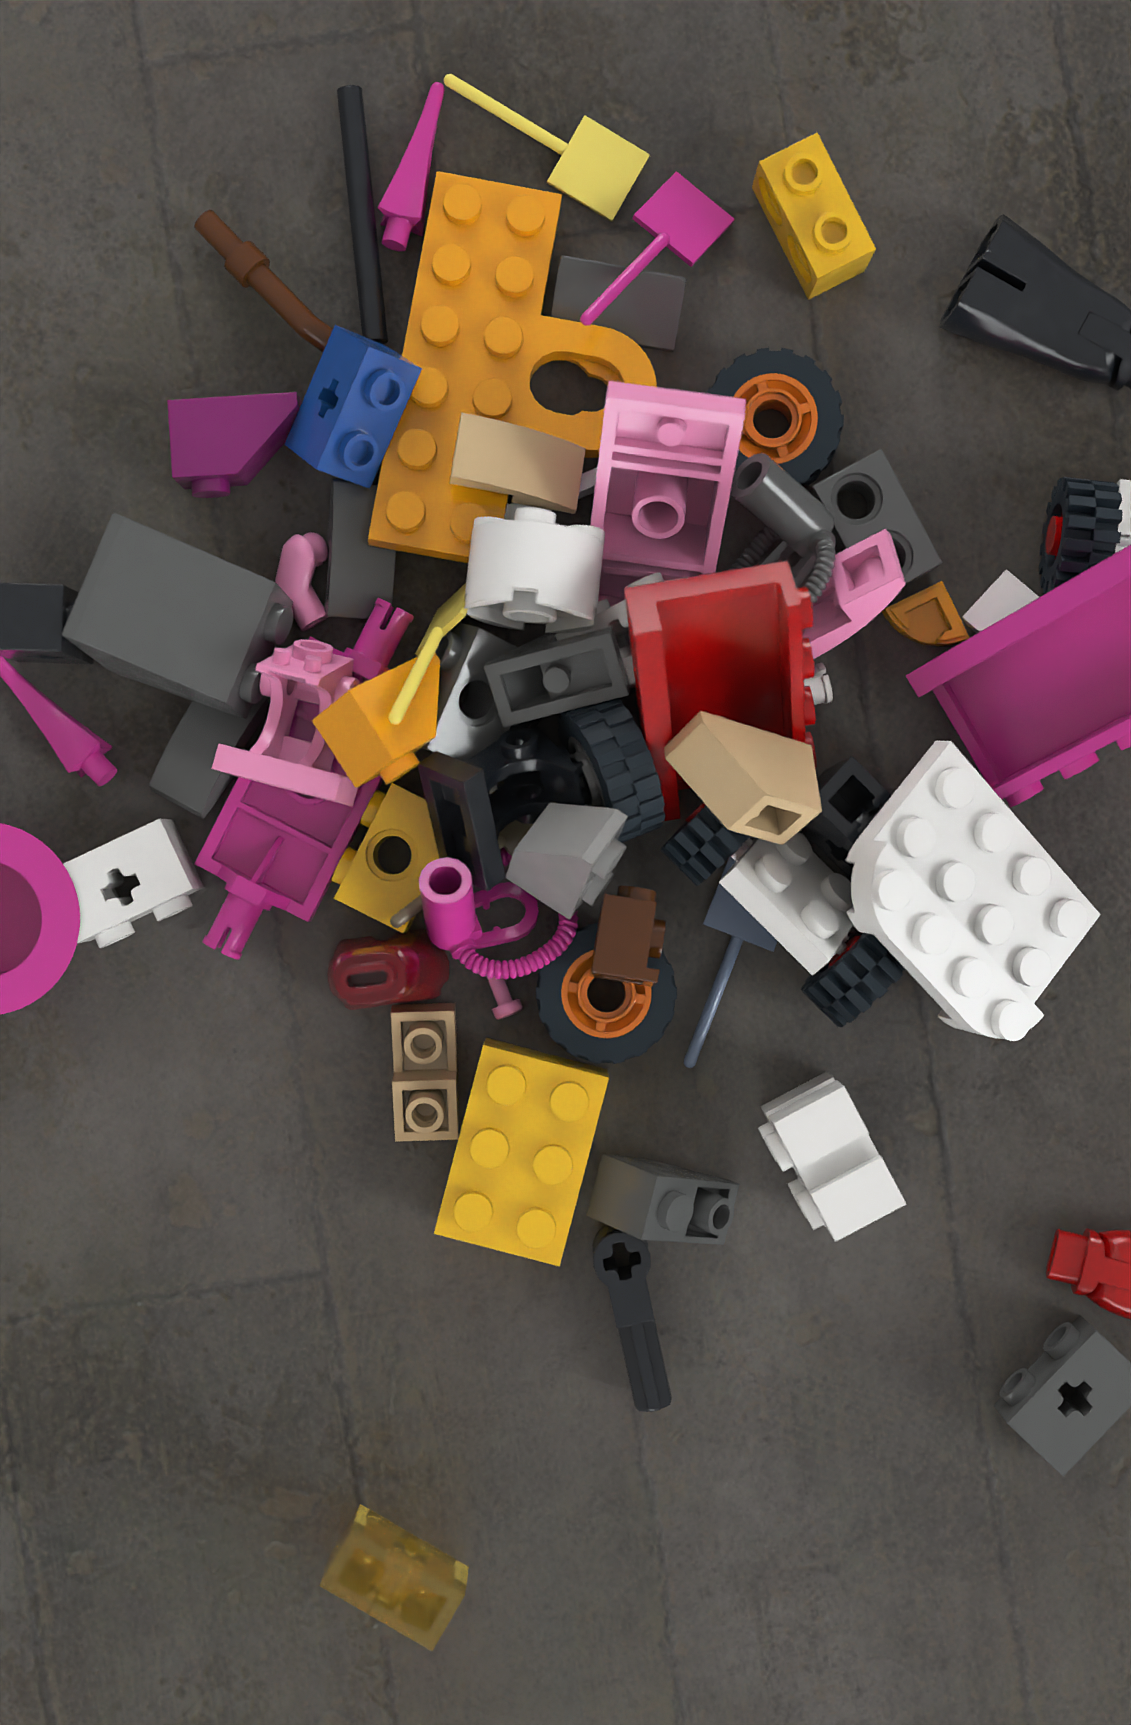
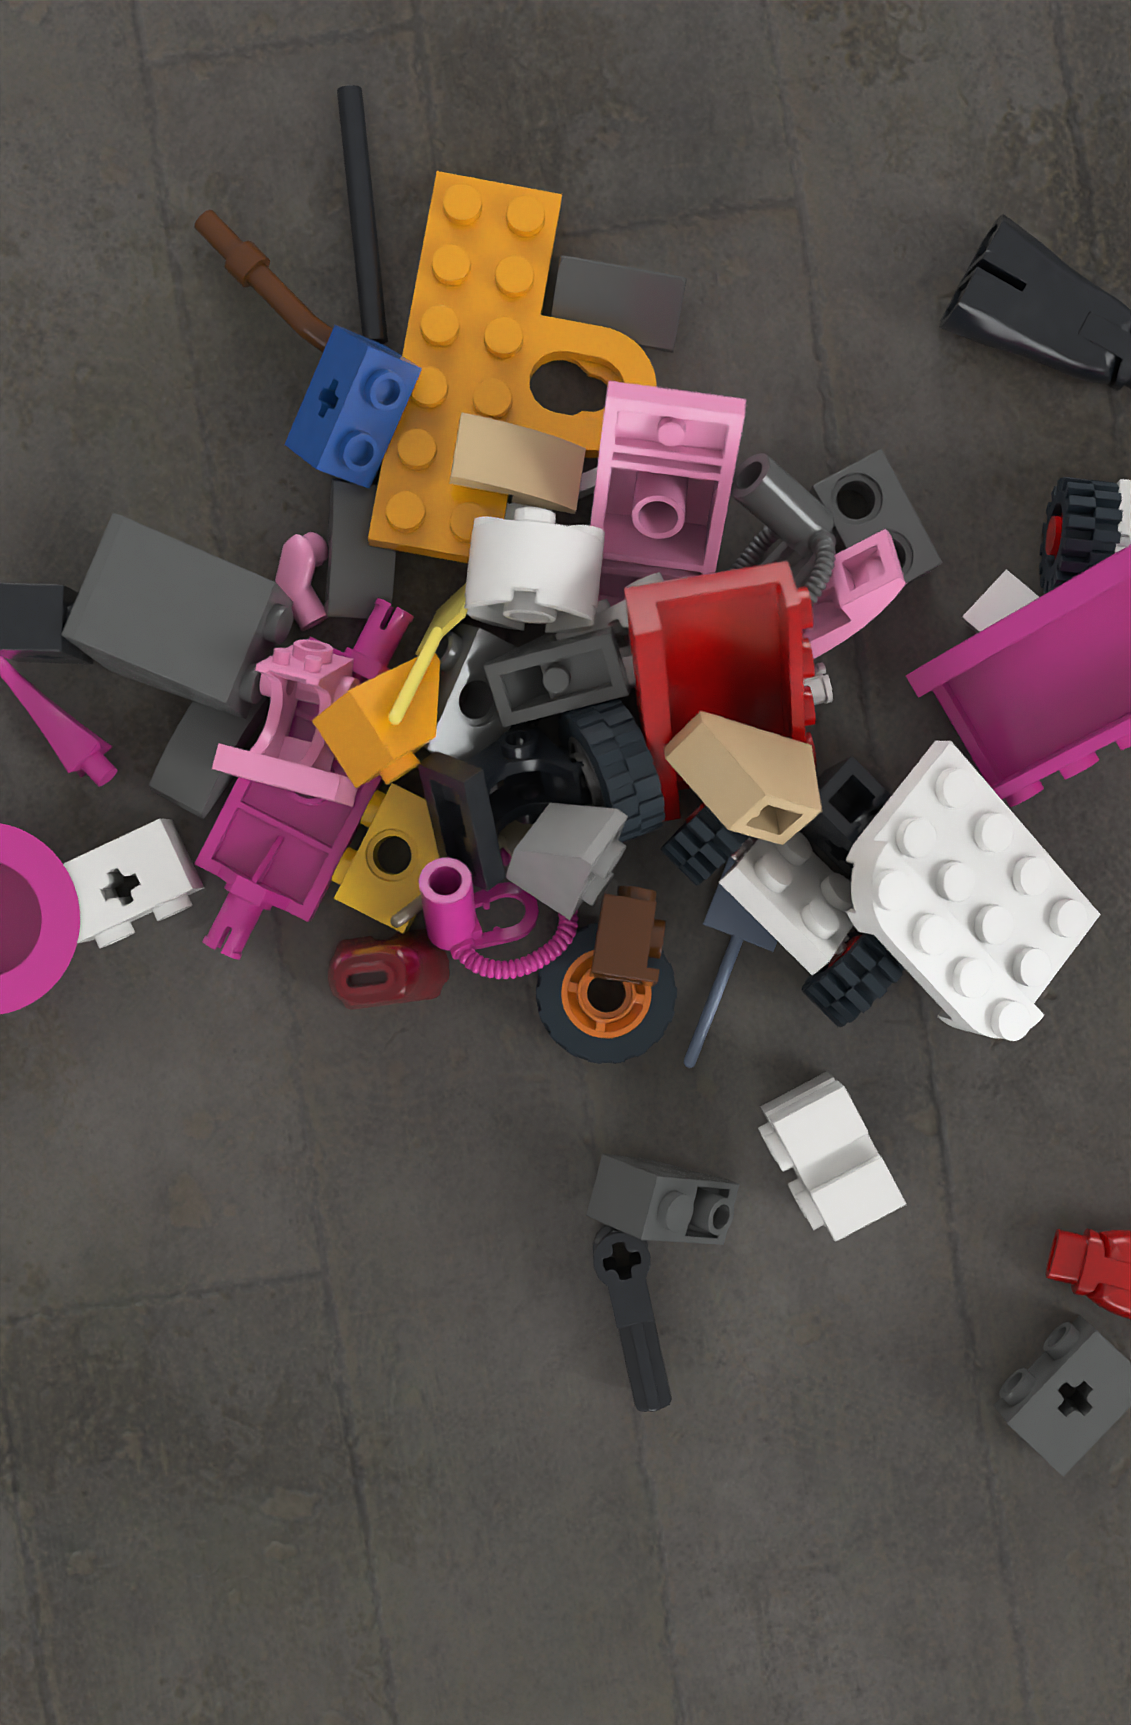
(227, 438): magenta slope -> none
(395, 1577): clear yellow brick -> none
(407, 193): dark pink piece -> none
(425, 1072): tan slope -> none
(506, 1006): bright pink piece -> none
(522, 1152): yellow brick -> none
(595, 164): light yellow piece -> none
(678, 219): dark pink piece -> none
(800, 393): wheel -> none
(812, 216): yellow brick -> none
(928, 617): light orange tile -> none

